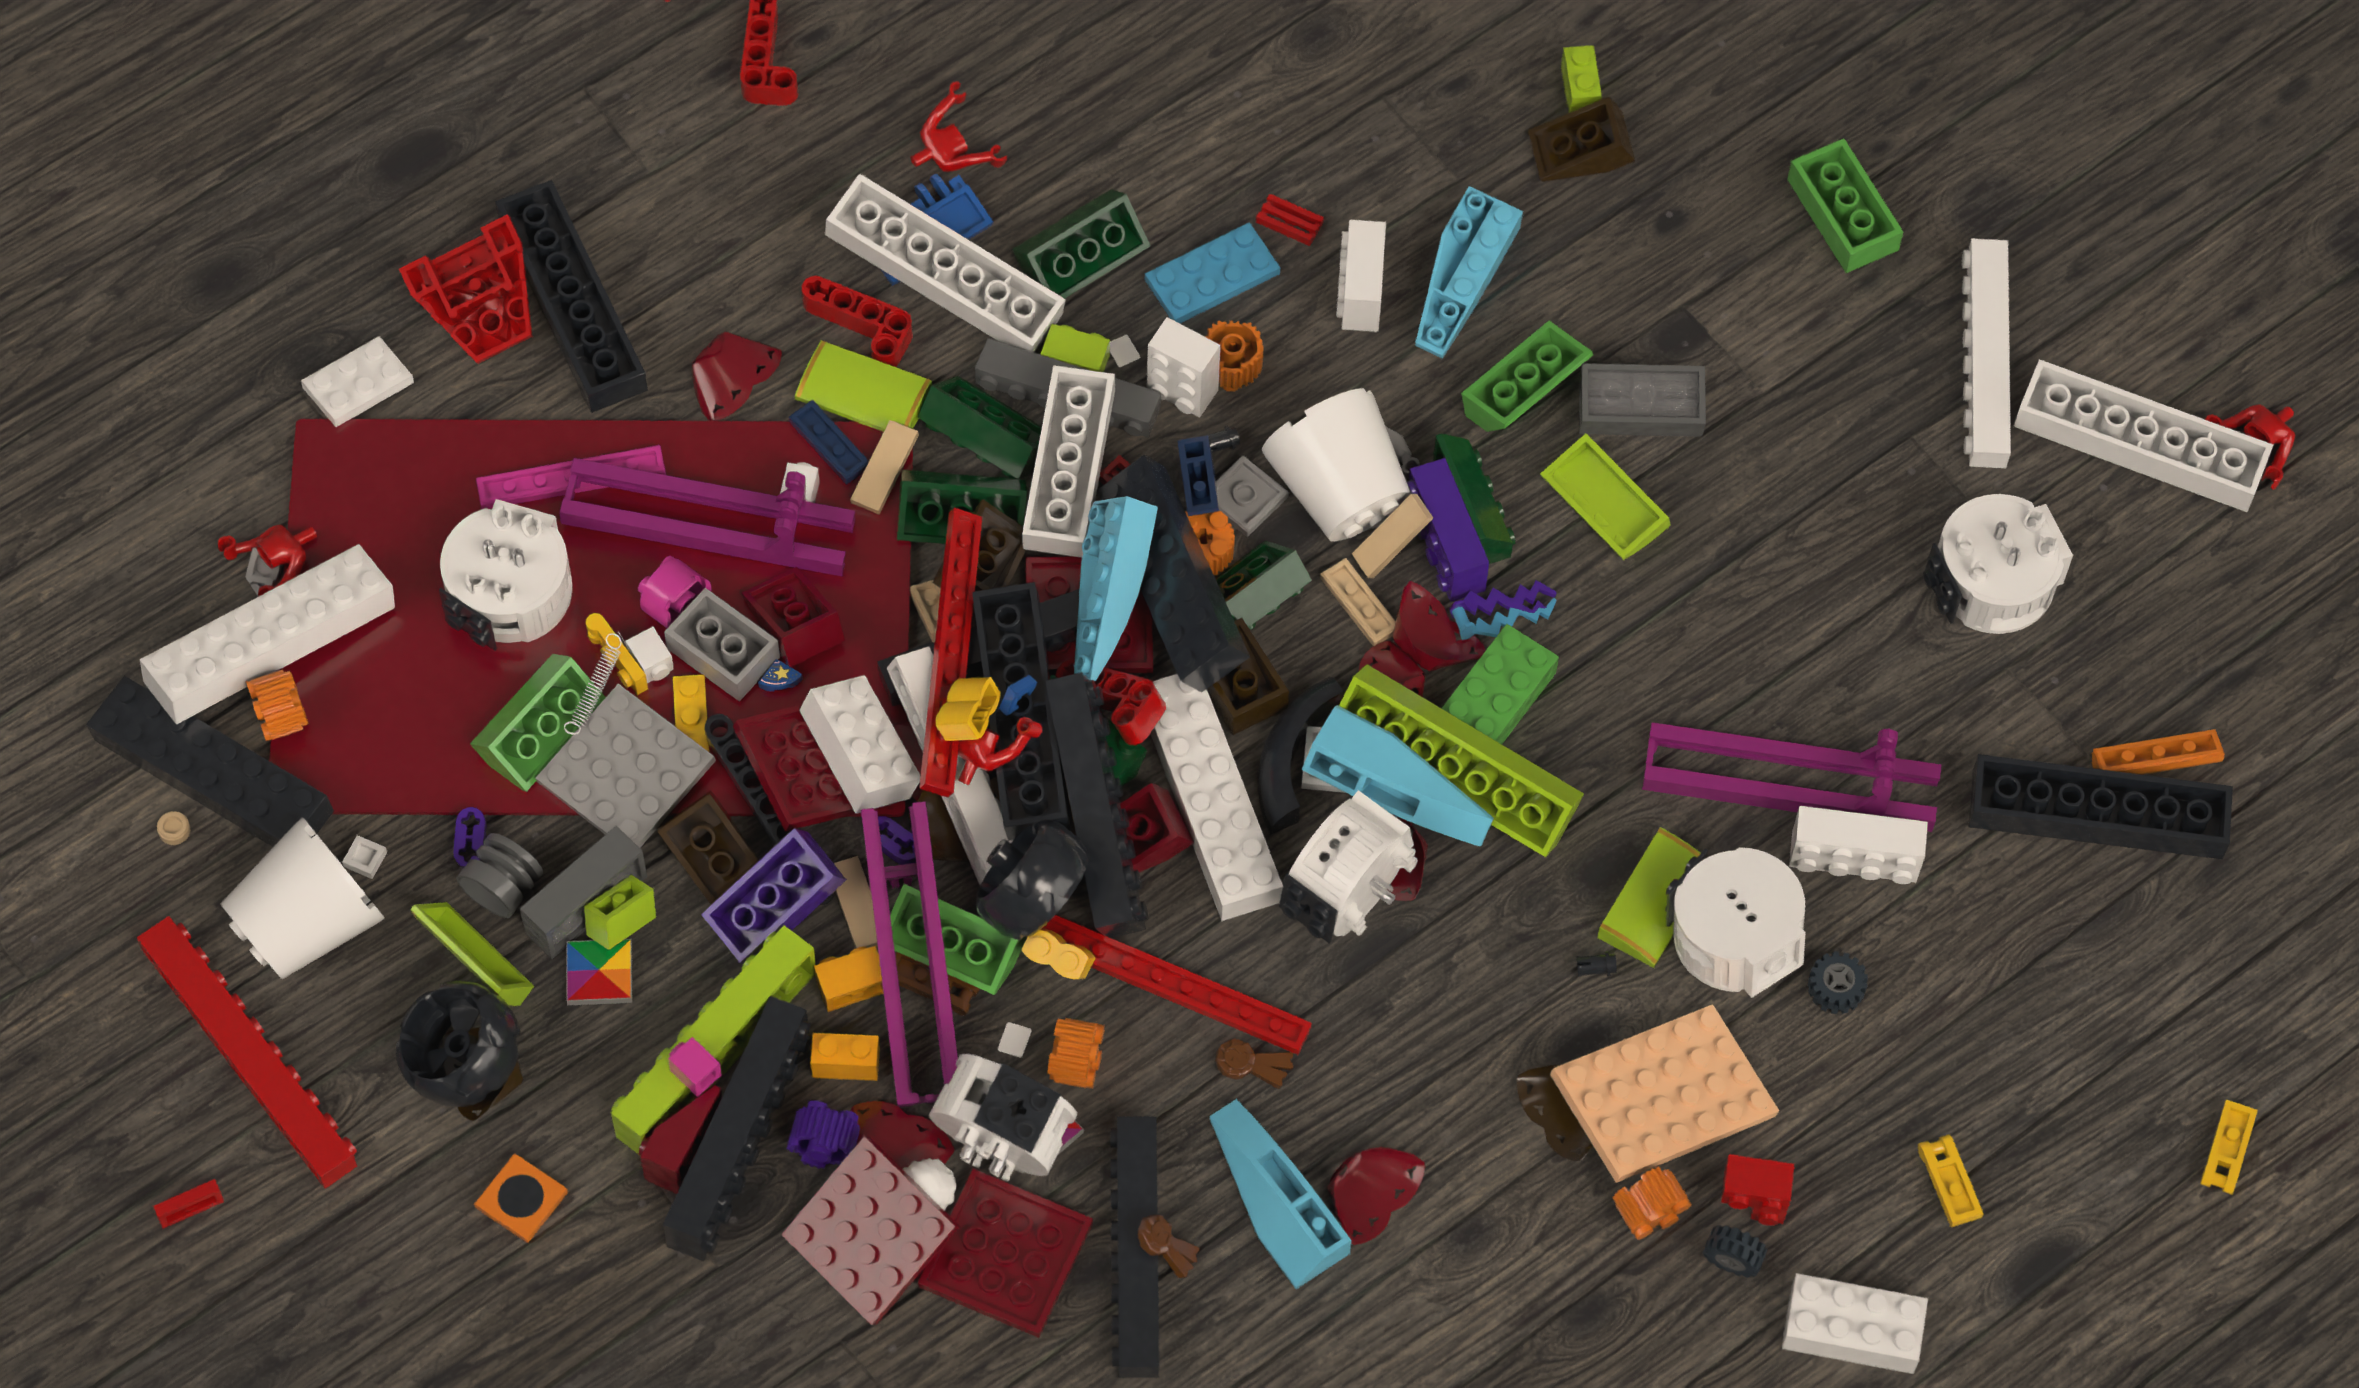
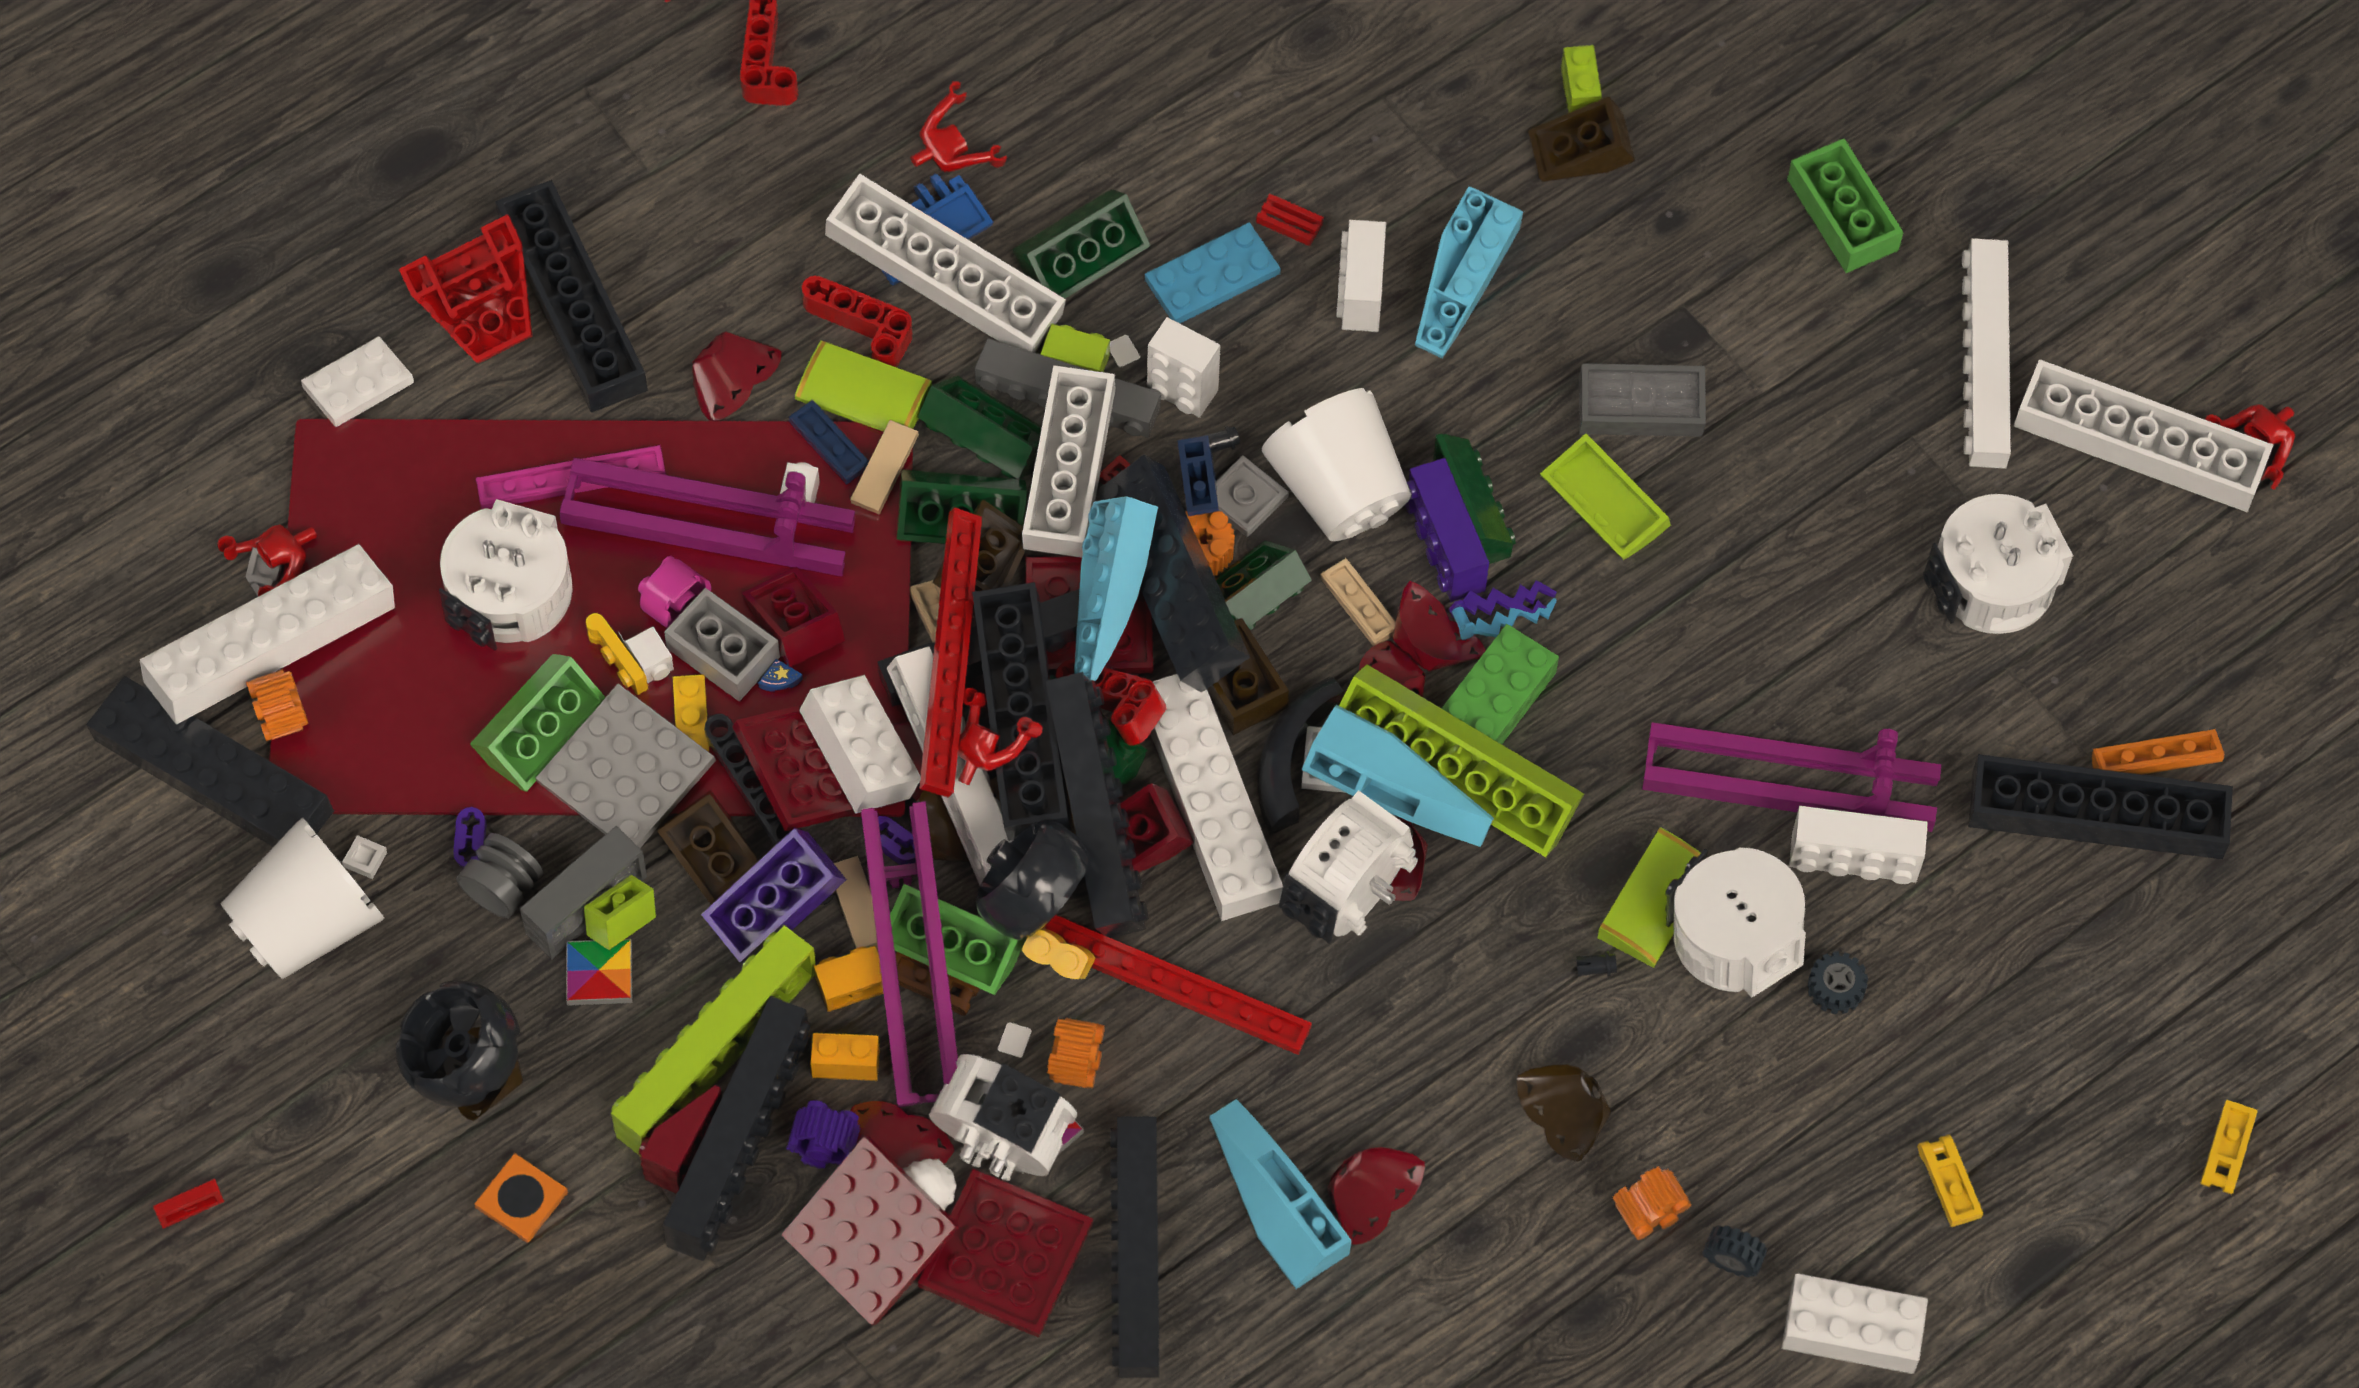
(173, 828): tan tile -> none
(247, 1051): red brick -> none
(473, 951): lime slope -> none
(599, 688): white piece -> none
(694, 1066): dark pink brick -> none
(968, 709): yellow brick -> none
(1015, 692): blue tile -> none
(1157, 1239): reddish brown piece -> none
(1236, 1060): reddish brown piece -> none
(1239, 353): orange brick -> none
(1392, 535): tan tile -> none
(1402, 452): light grey arm -> none
(1523, 377): bright green slope -> none
(1664, 1093): light nougat plate -> none
(1759, 1185): red brick -> none

